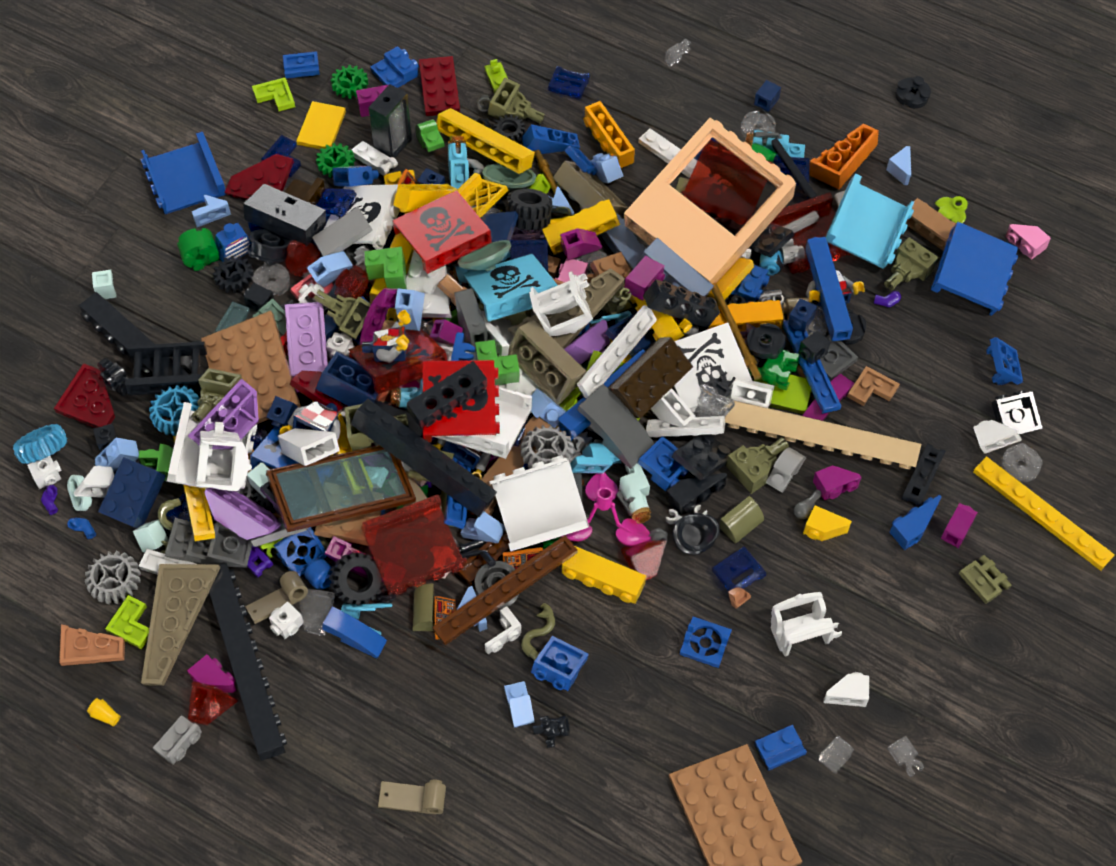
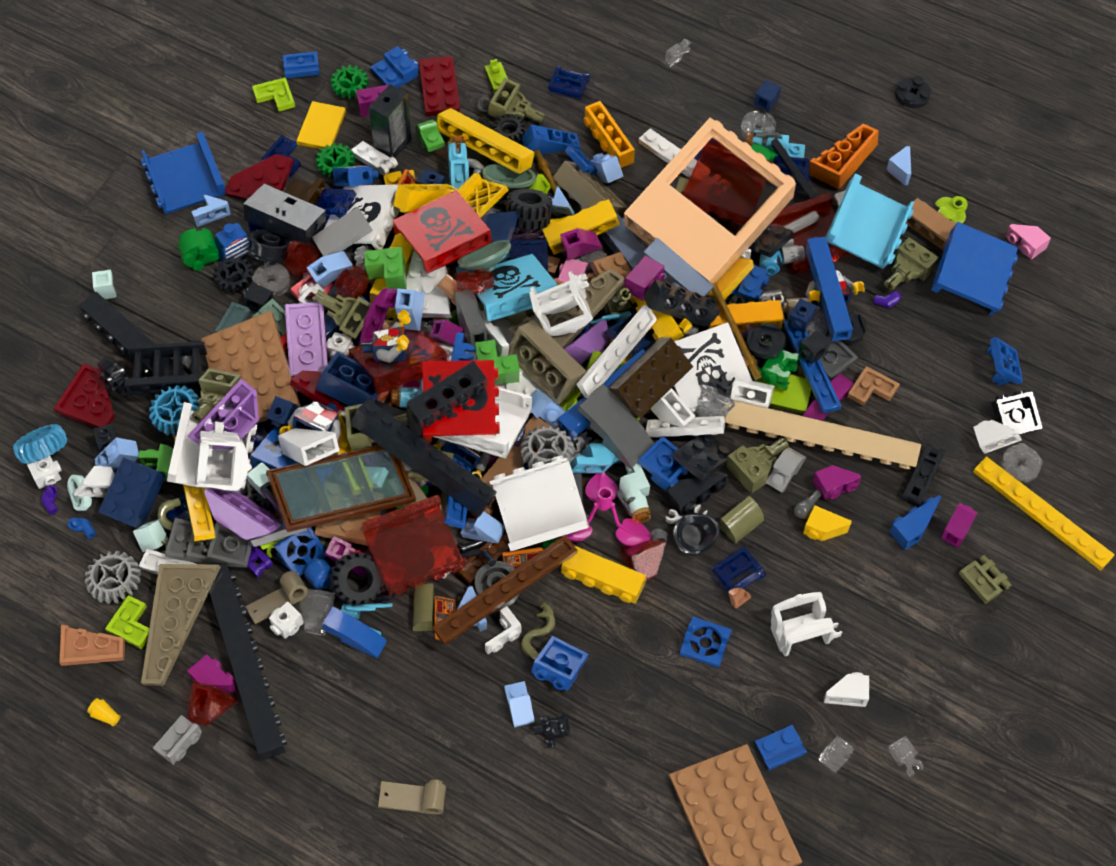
(475, 281): none -> clear red plate

